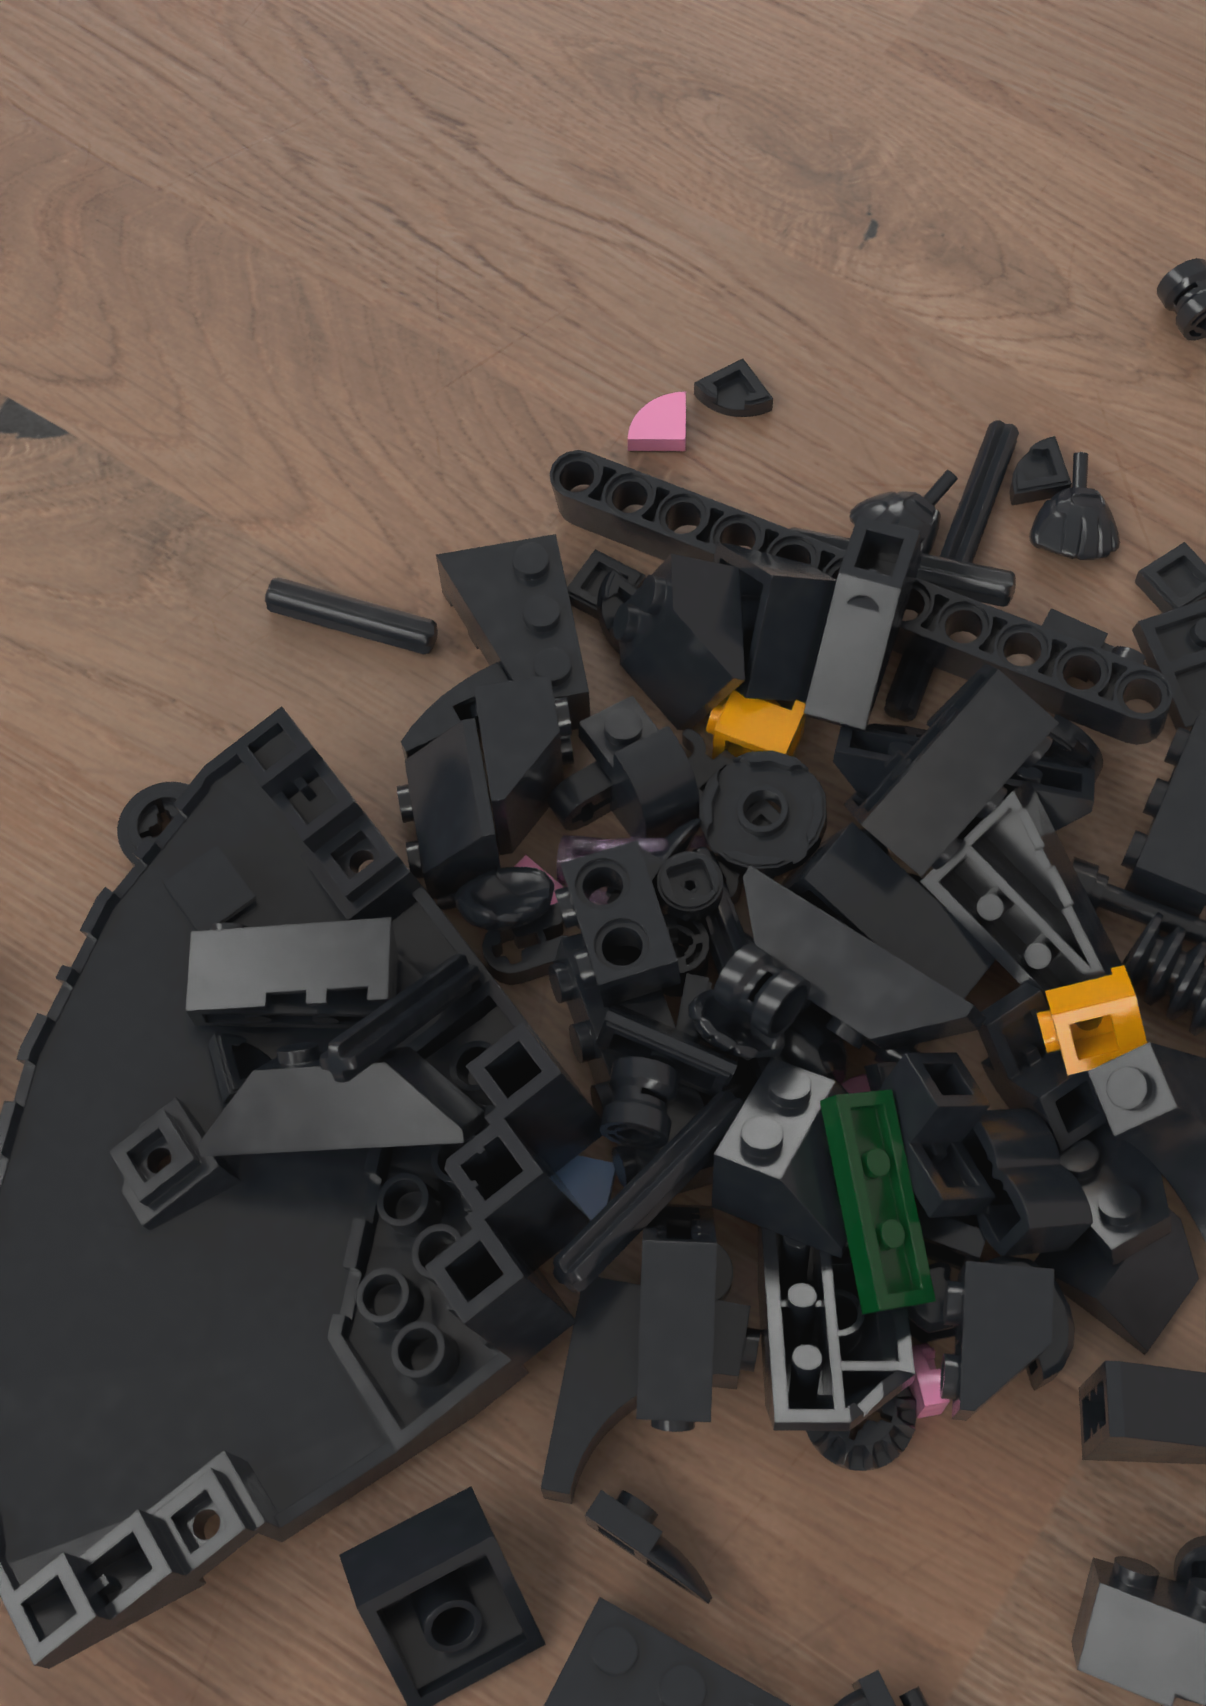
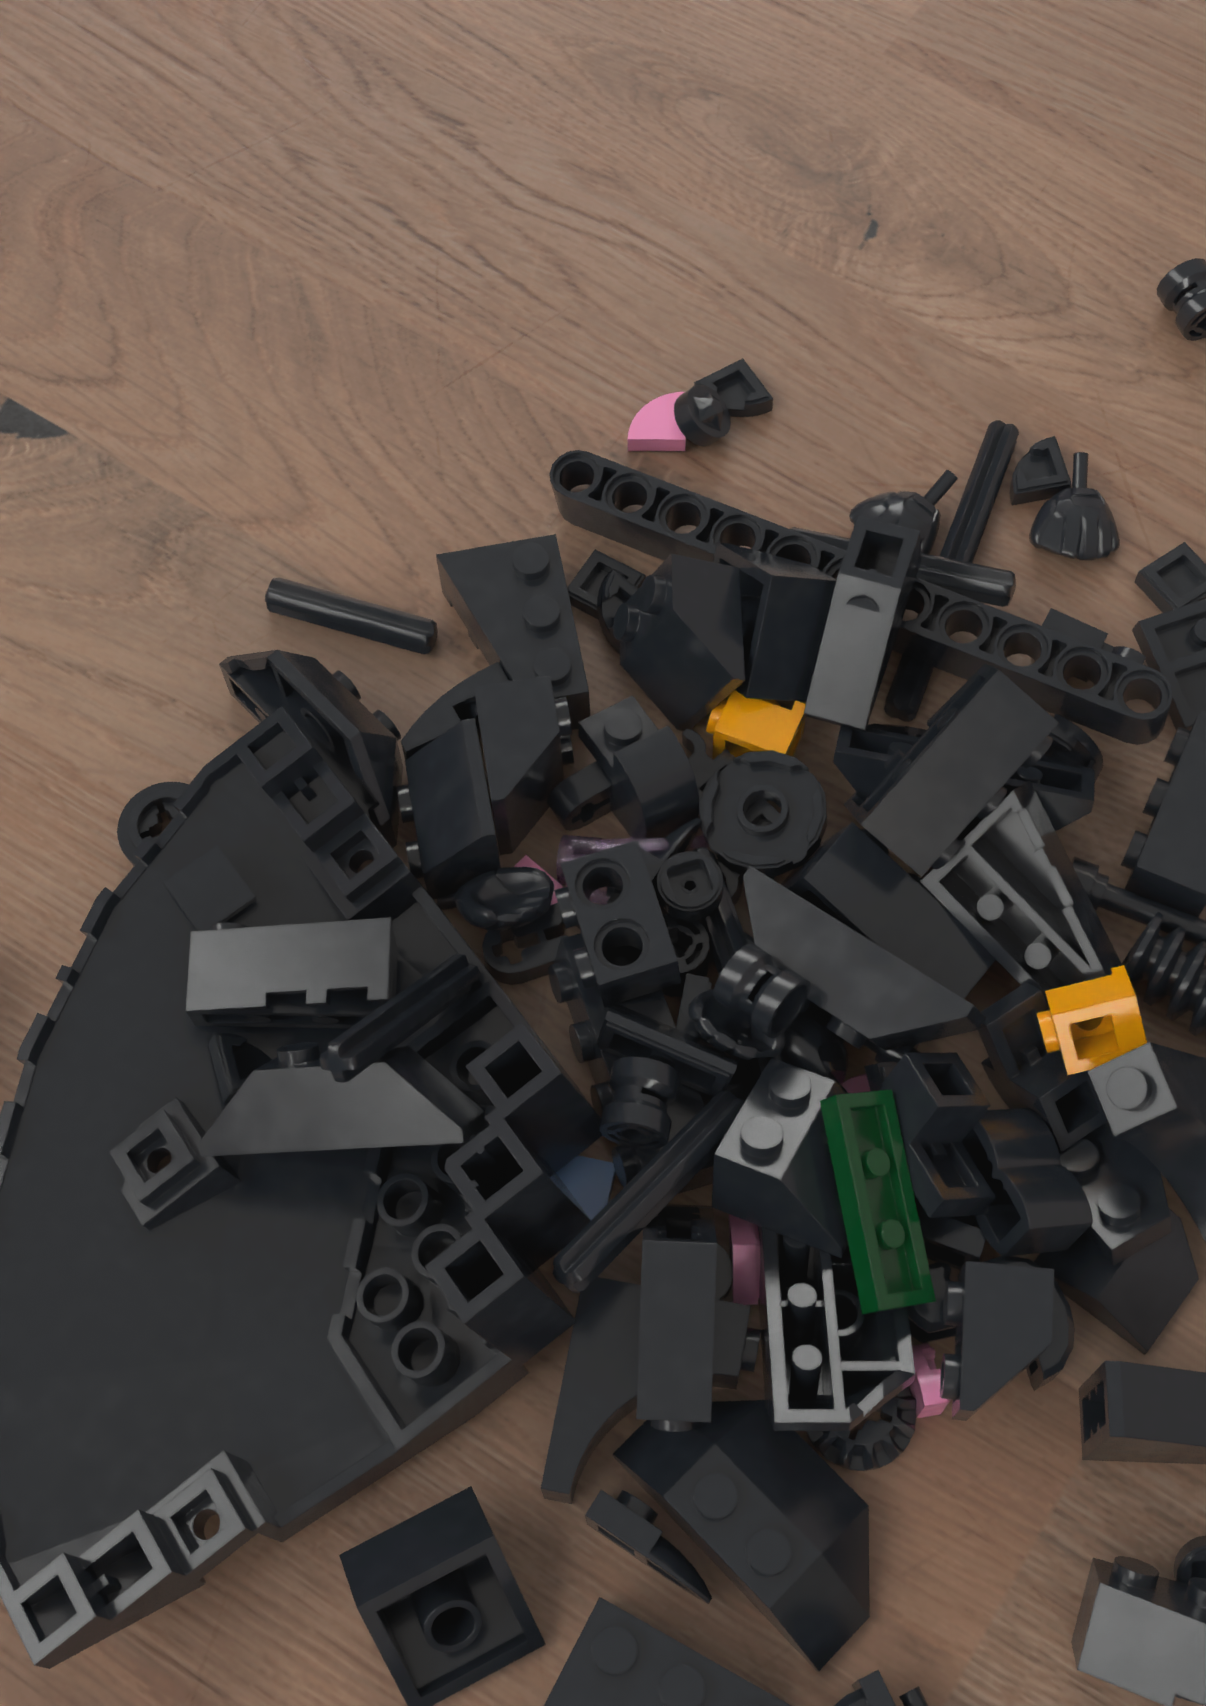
(328, 711): none -> black wedge
(702, 415): none -> black tile
(745, 1260): none -> bright pink tile
(765, 1518): none -> black wedge

